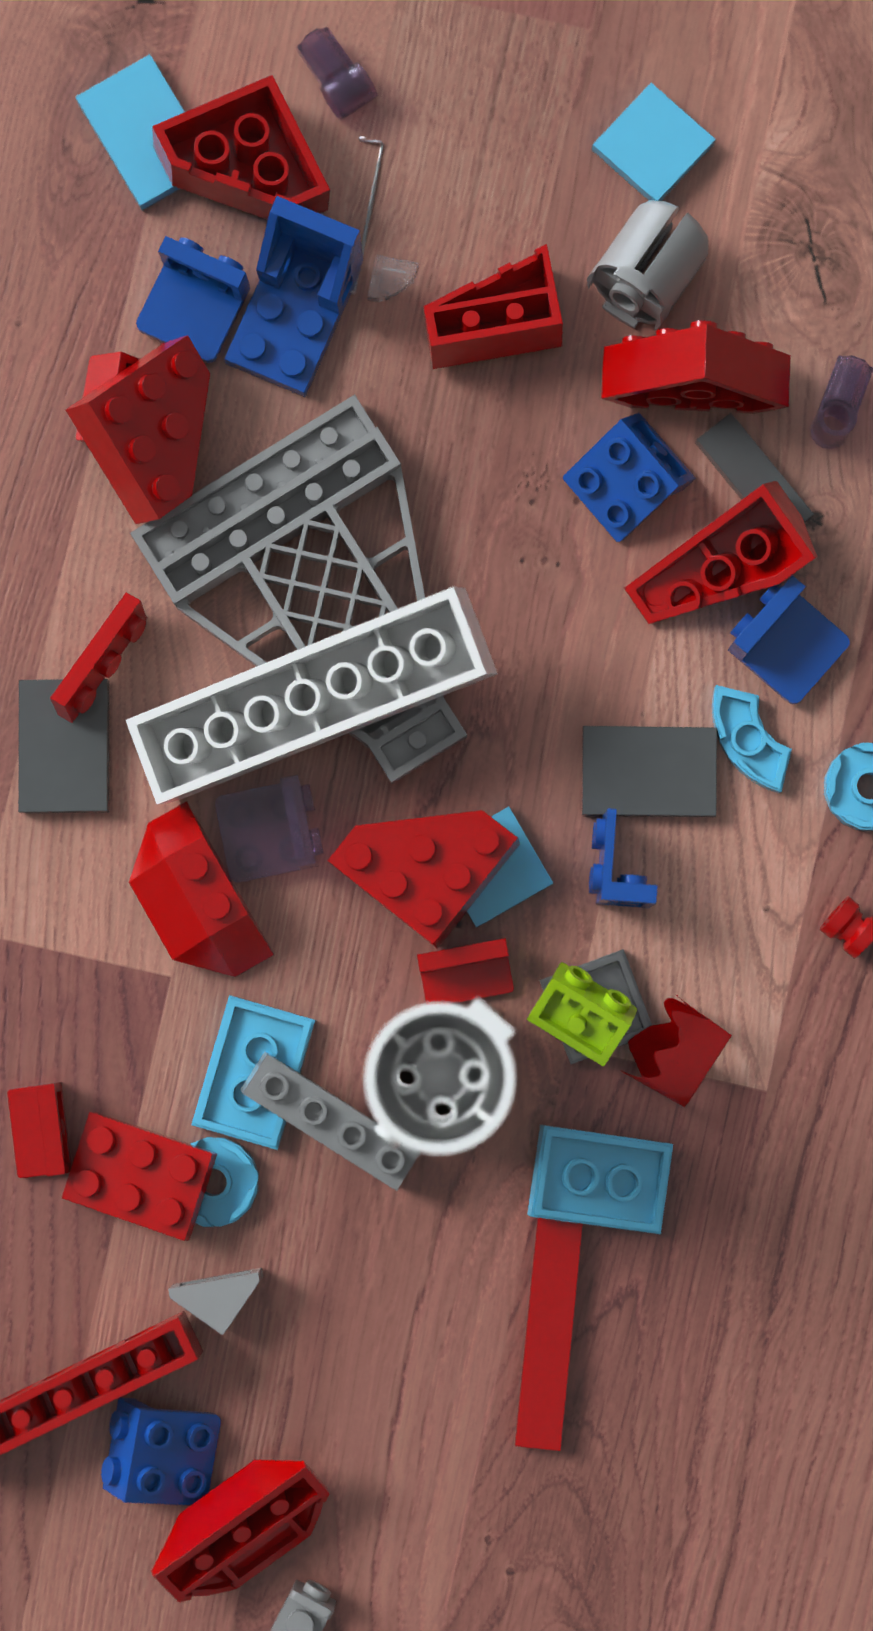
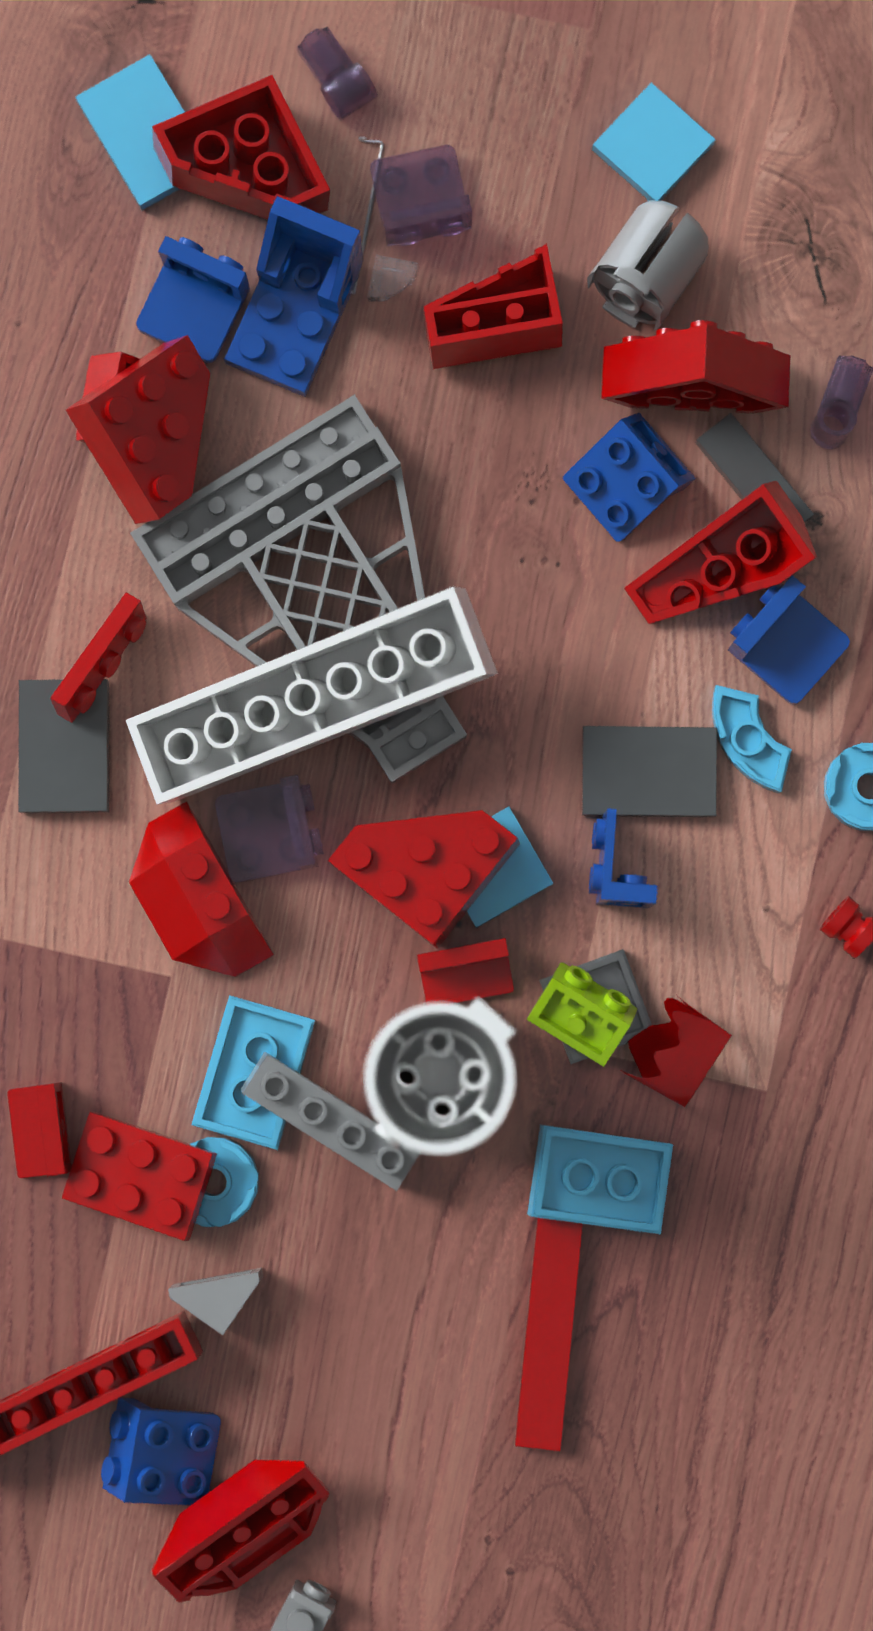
(420, 195): none -> clear purple bracket

